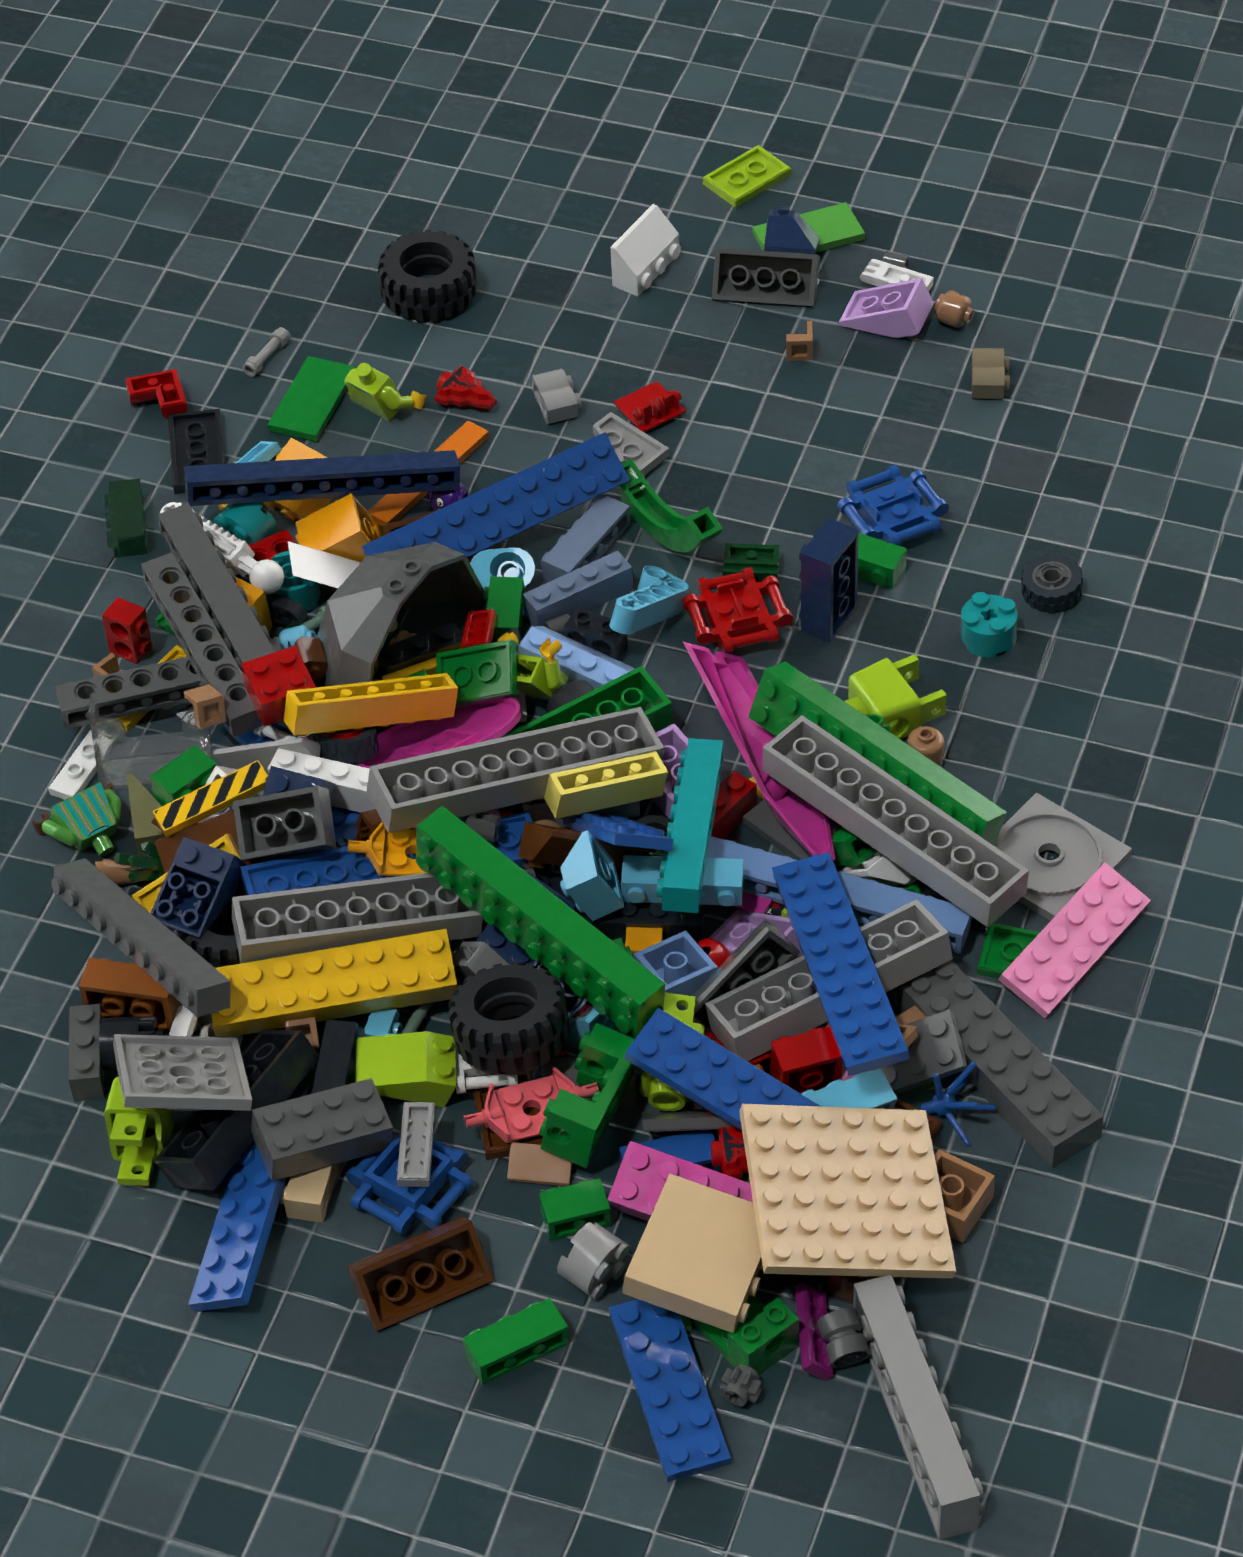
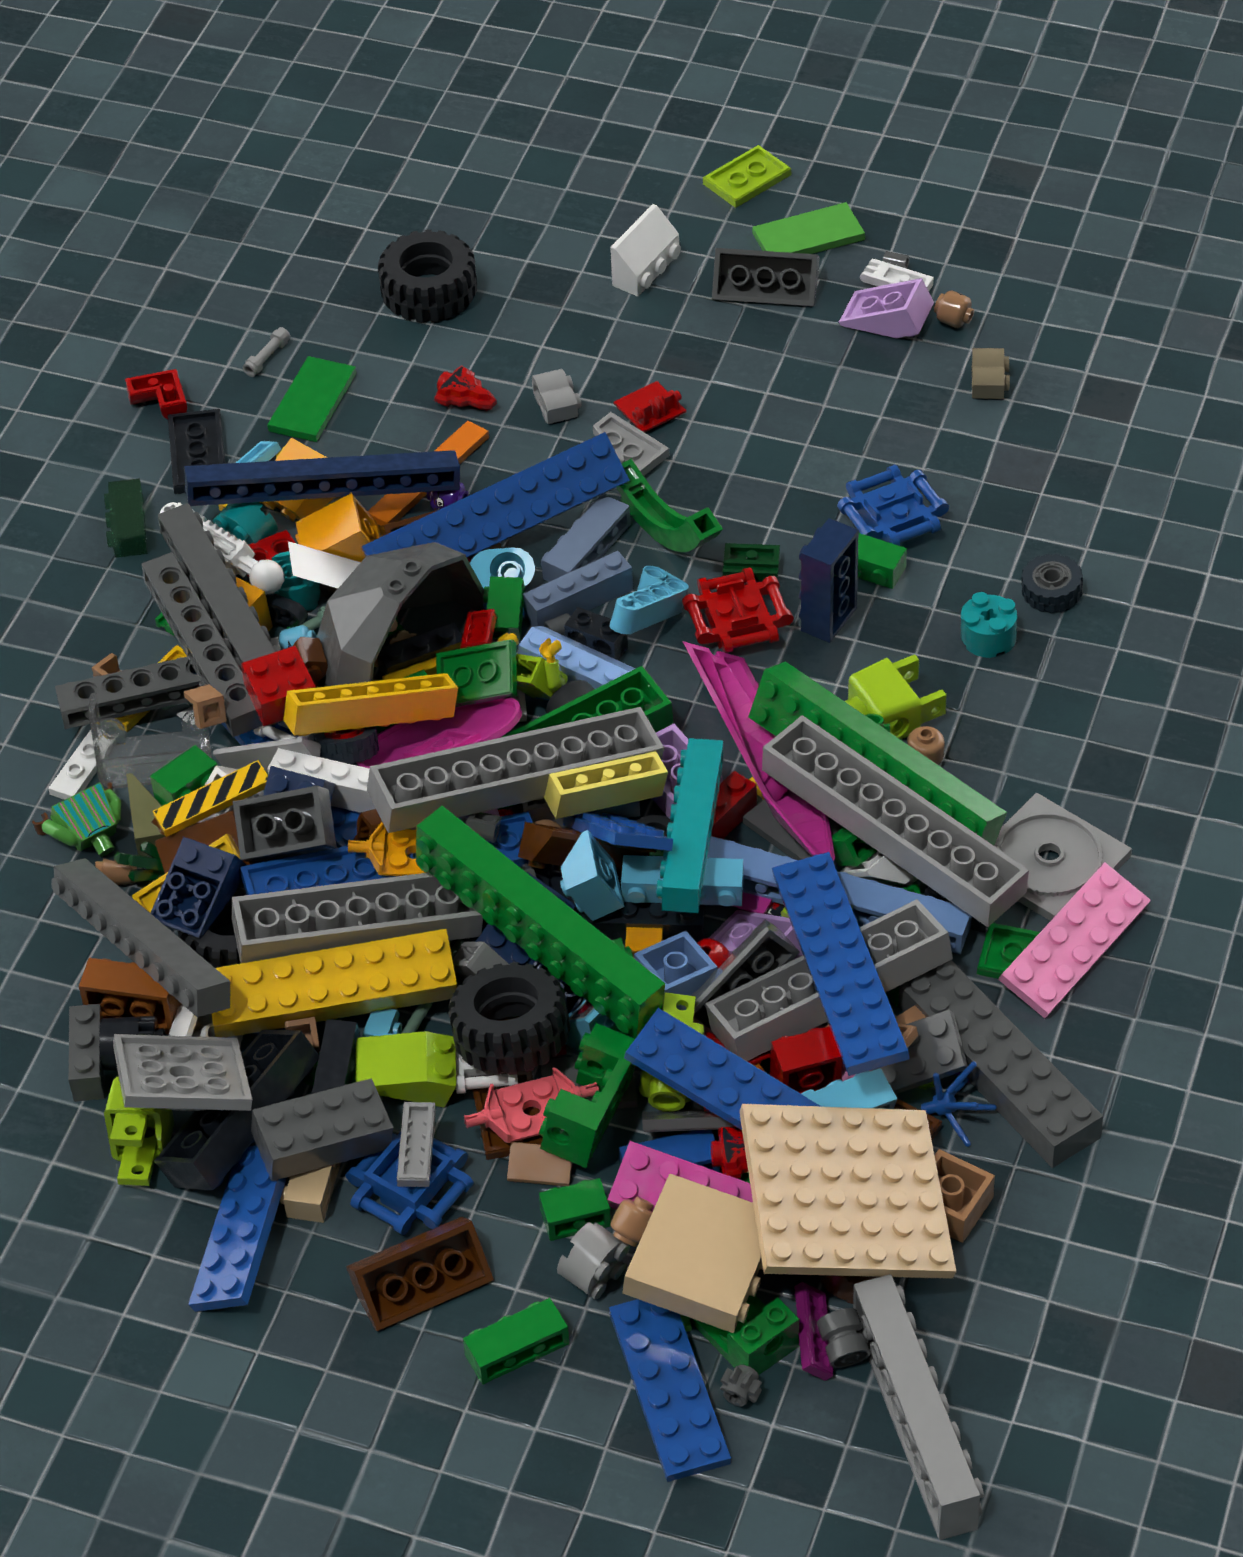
(127, 630): red brick -> none
(378, 393): lime torso -> none
(631, 1220): none -> medium nougat head
(789, 233): dark blue slope -> none
(800, 346): medium nougat panel -> none

